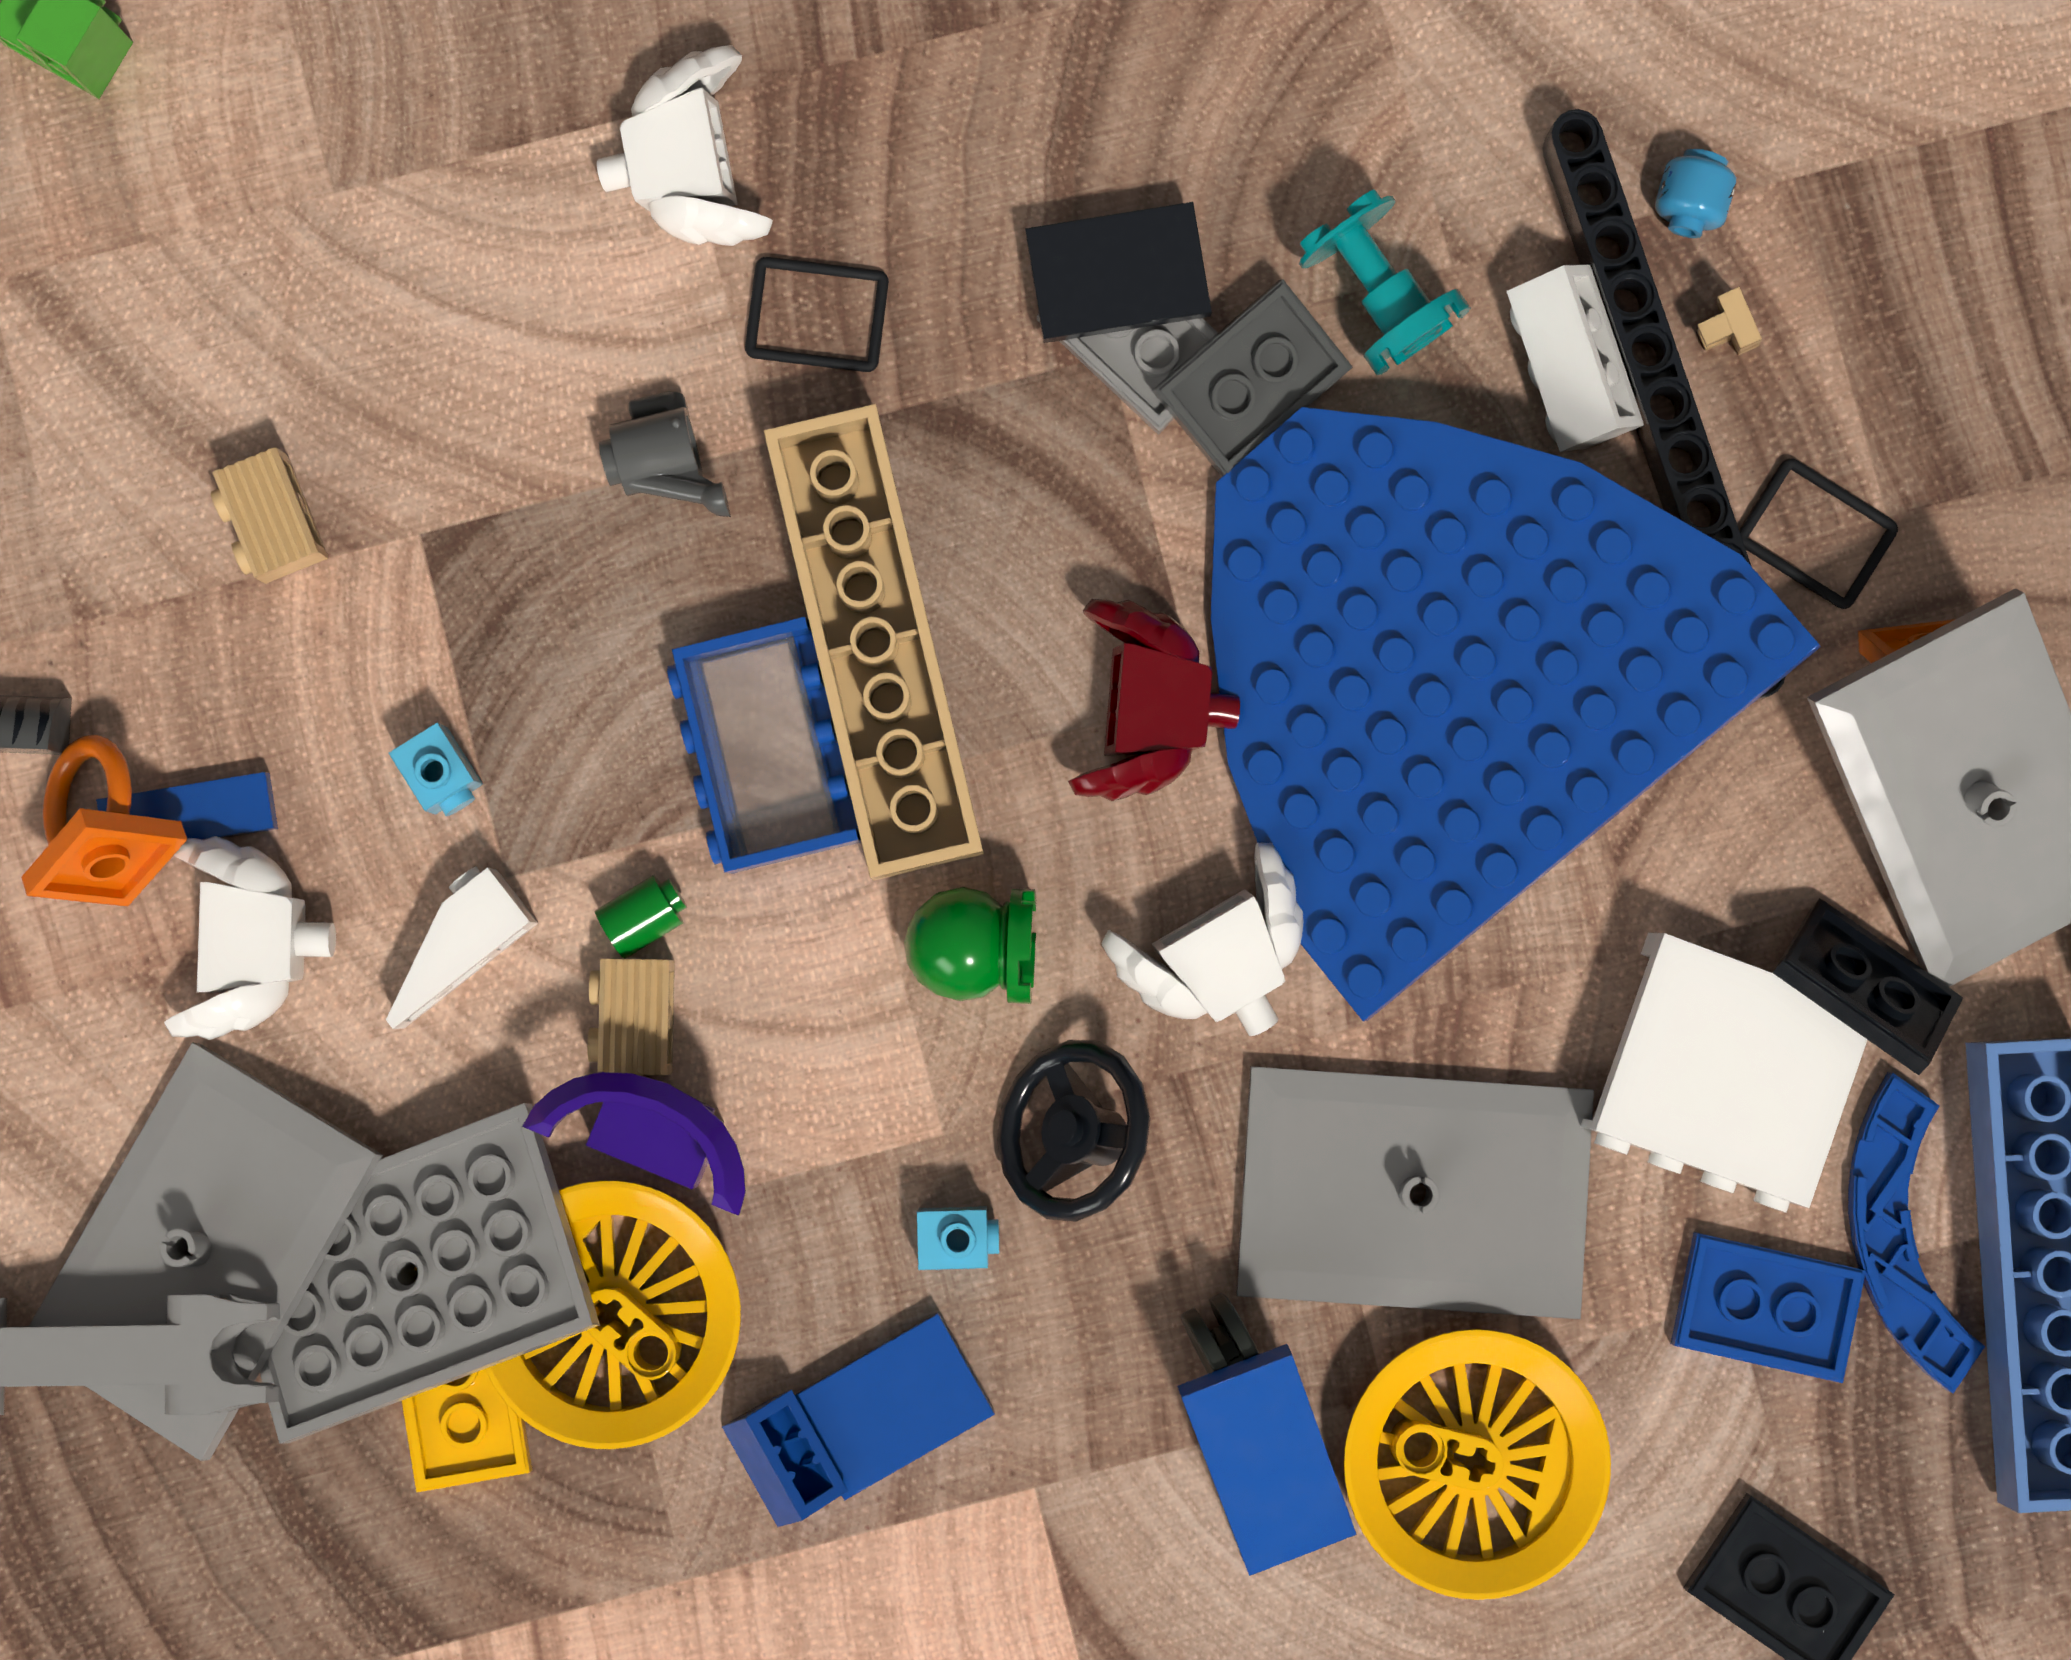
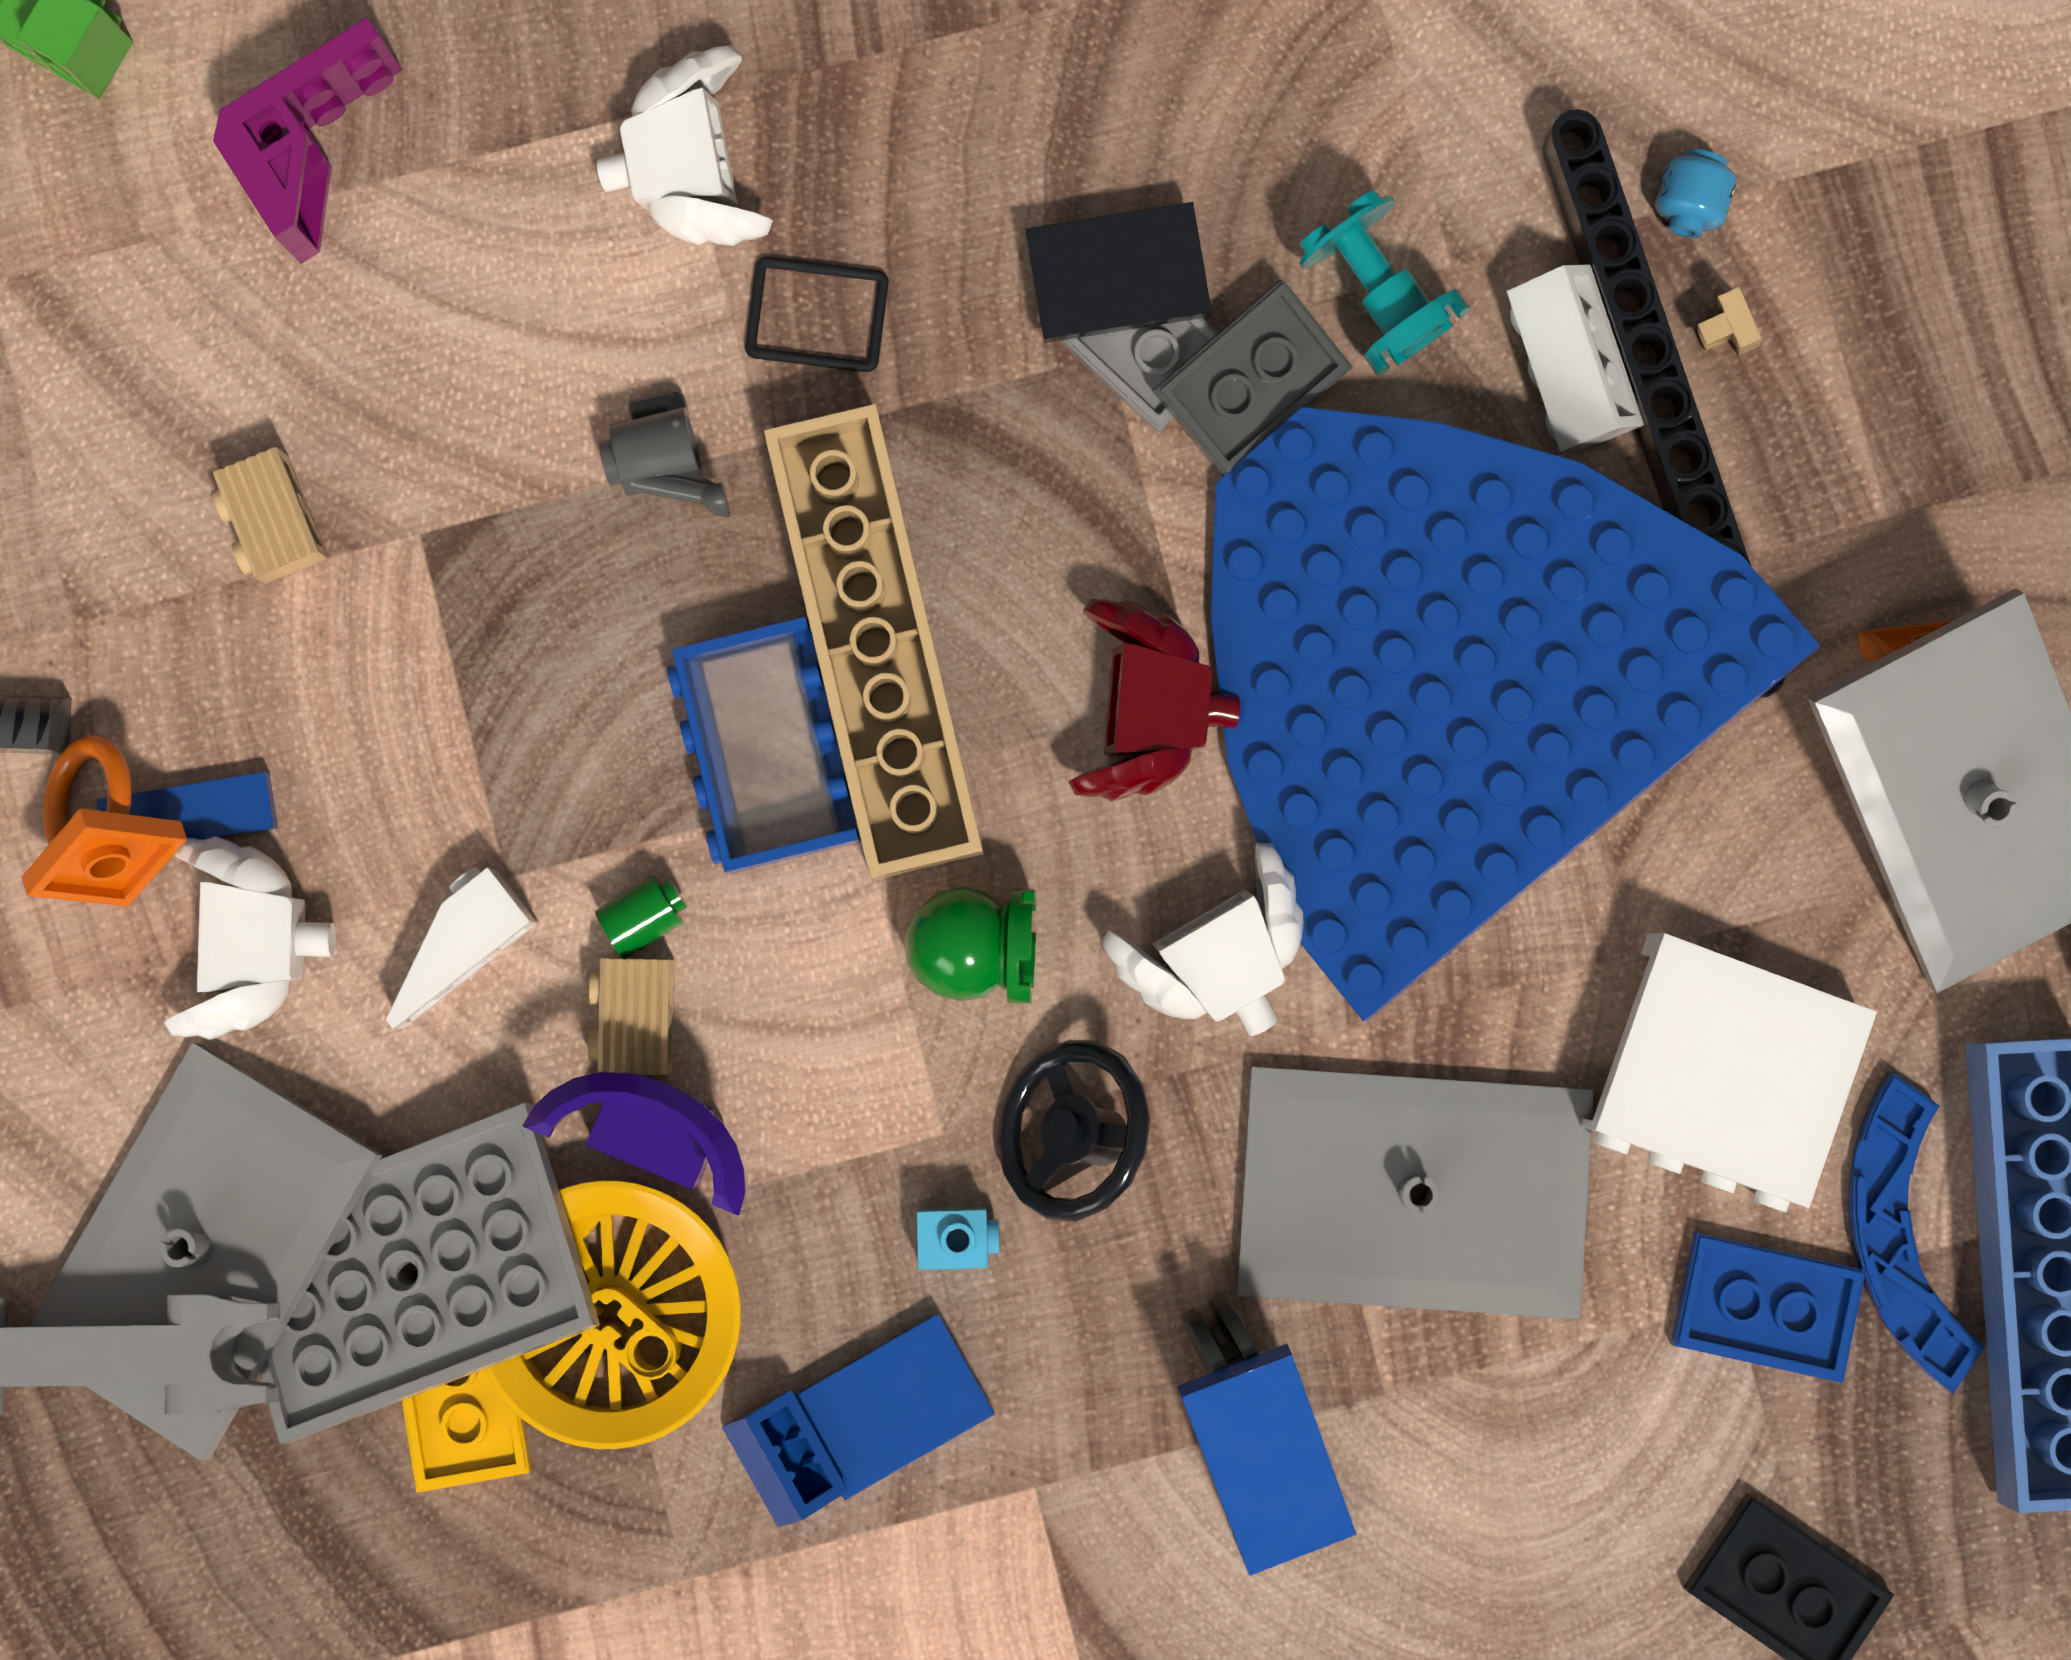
(269, 139): none -> magenta bracket
(437, 770): medium azure brick -> none
(1567, 1486): yellow piece -> none
(1842, 495): black piece -> none
(1869, 986): black tile -> none

